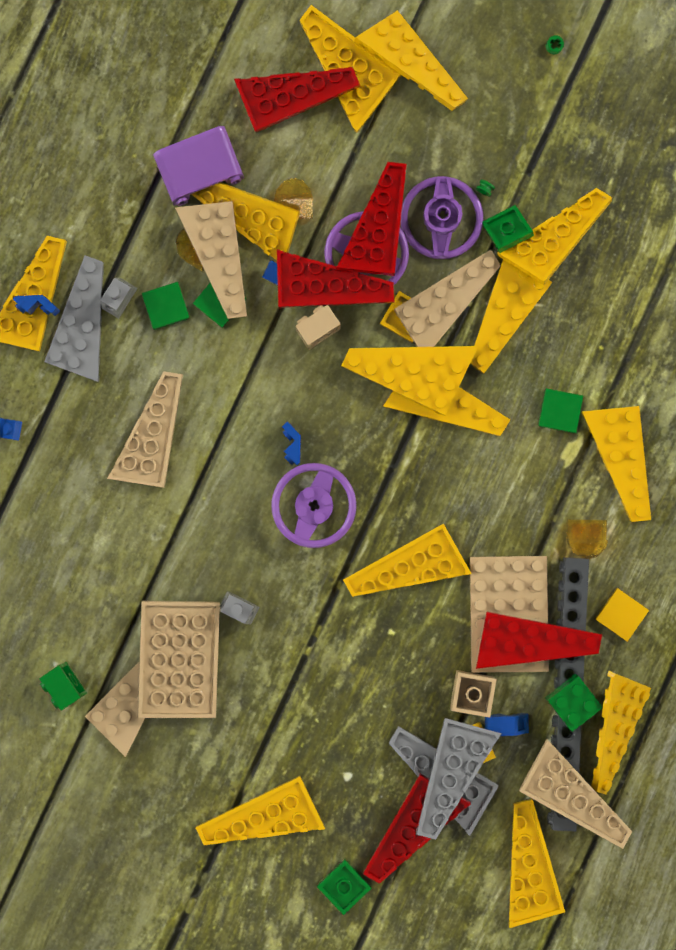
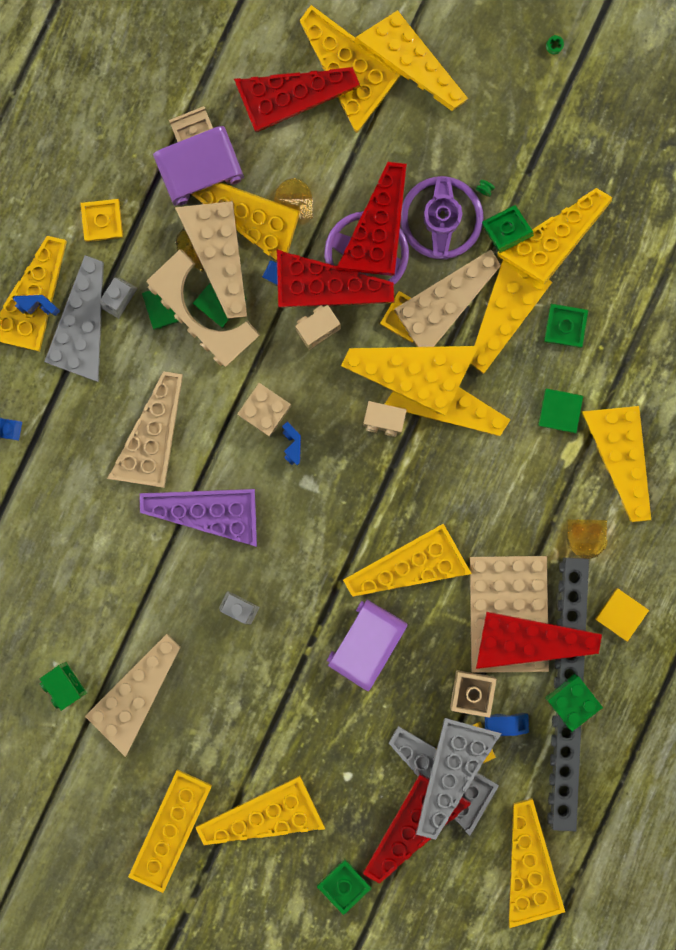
(101, 220): none -> yellow tile
(169, 285): none -> tan arch
(170, 831): none -> yellow plate
(178, 659): tan plate -> none
(191, 124): none -> tan plate
(216, 512): none -> medium lavender wing
(264, 410): none -> tan brick
(318, 491): medium lavender piece -> none
(367, 645): none -> windscreen
(384, 418): none -> tan brick
(564, 790): tan wing -> none
(566, 325): none -> green tile
(621, 712): yellow wing -> none

